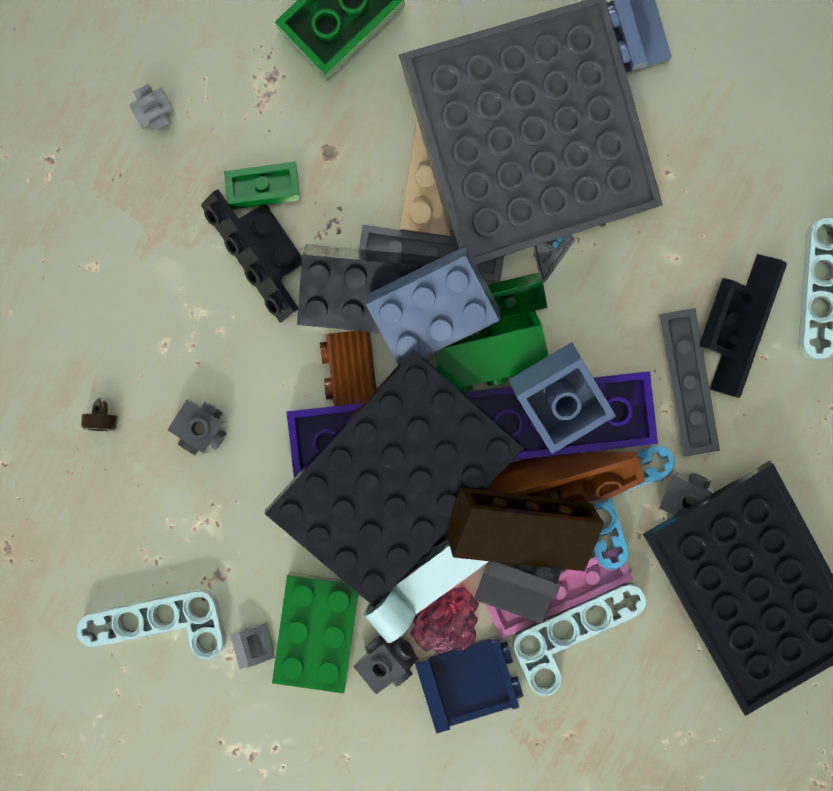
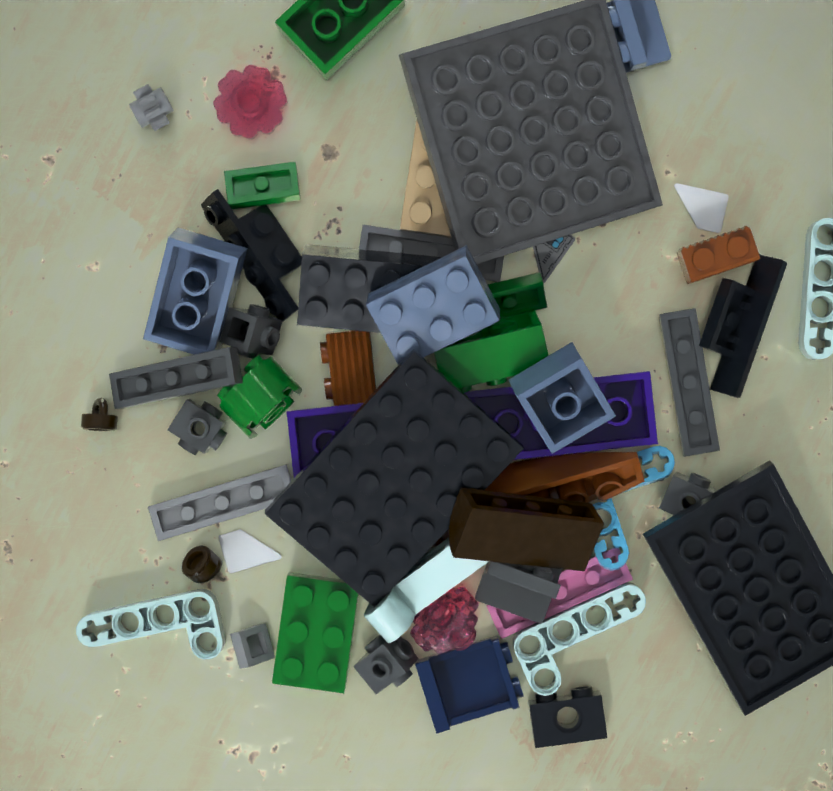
(176, 378): none -> dark grey plate
(194, 292): none -> sand blue brick
(201, 564): none -> dark brown tile
(218, 503): none -> light grey plate
(244, 551): none -> white sticker
(250, 102): none -> clear pink plant
(251, 331): none -> dark grey brick
(260, 397): none -> green brick
(587, 726): none -> black brick
(704, 206): none -> white sticker
(718, 254): none -> dark orange brick

